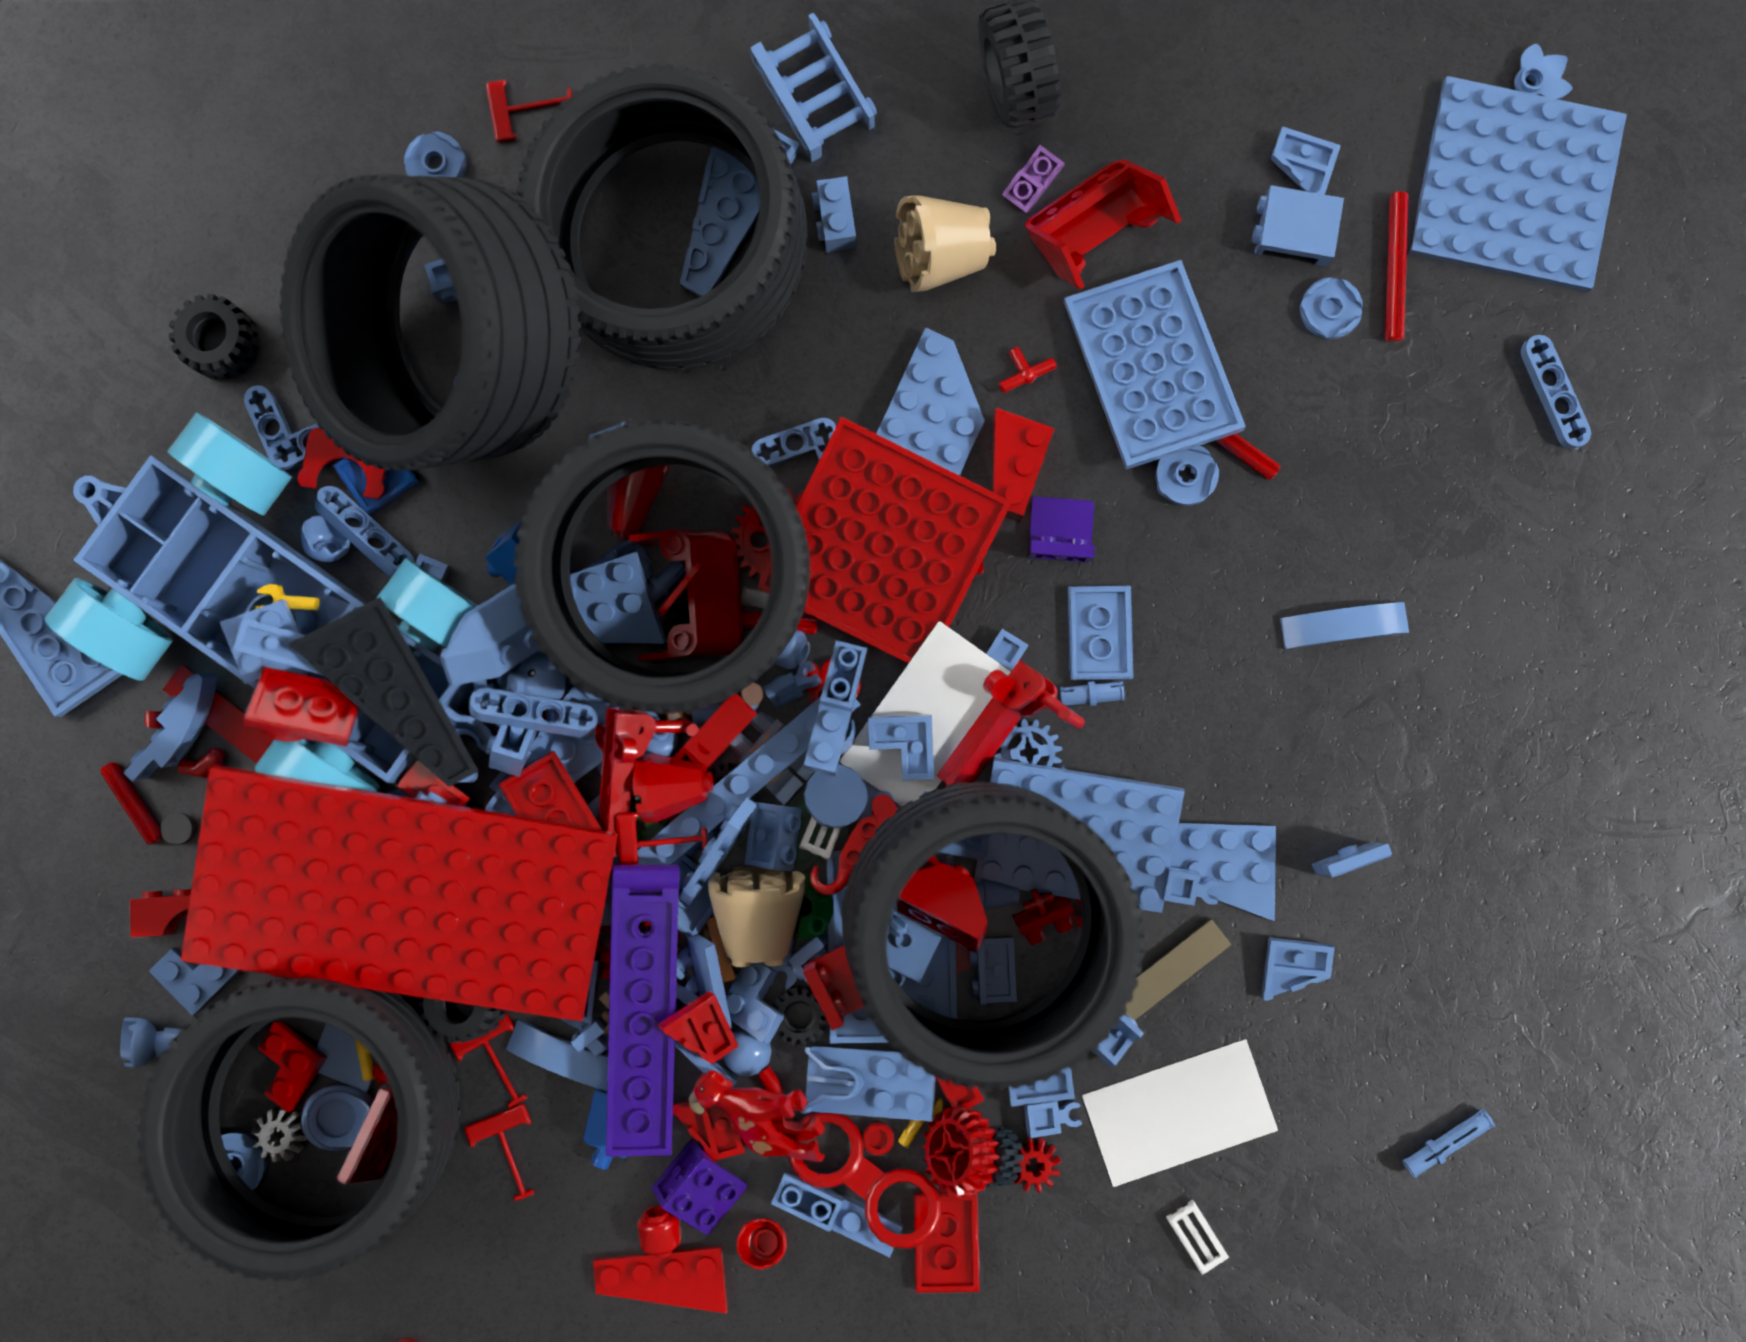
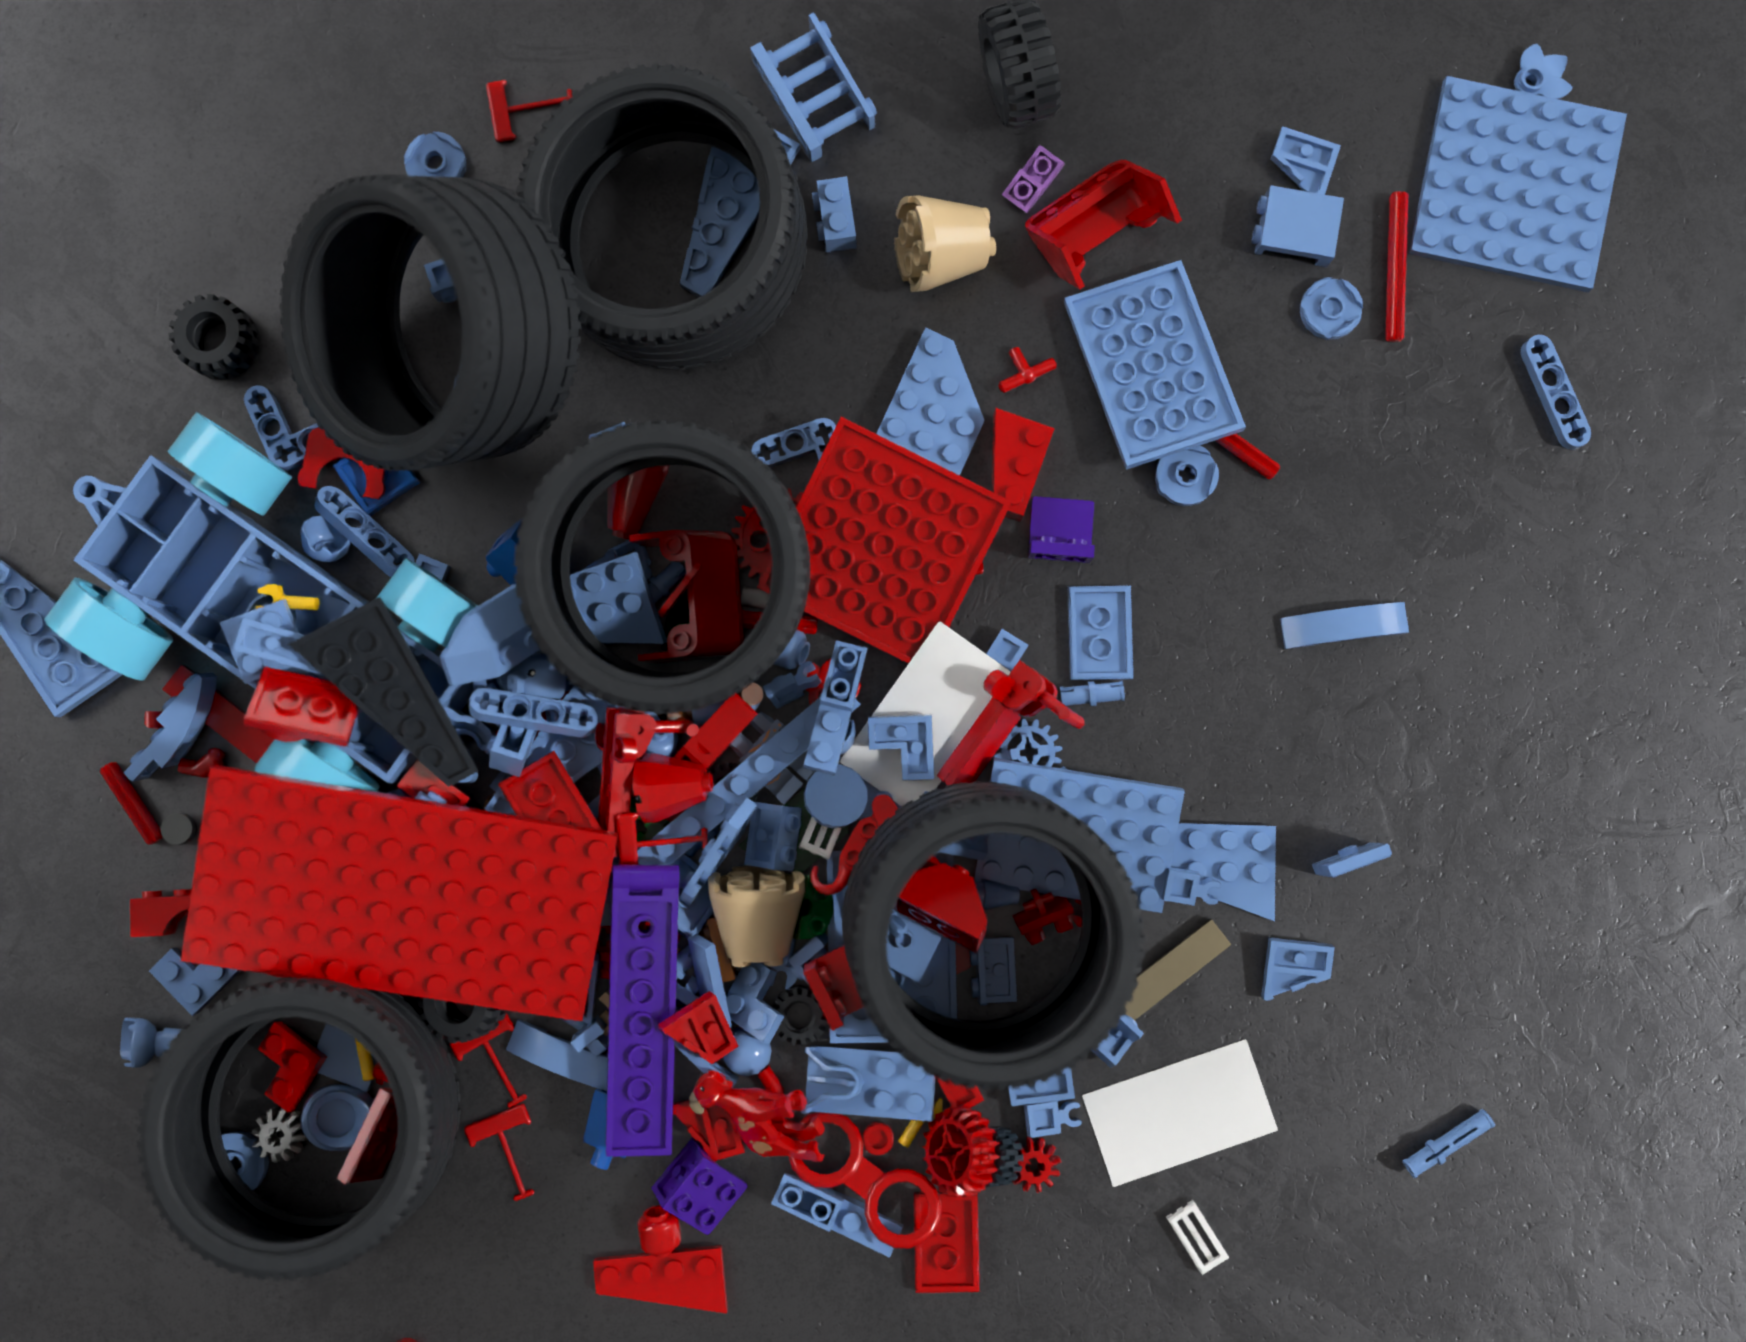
(761, 1243): red hair -> none

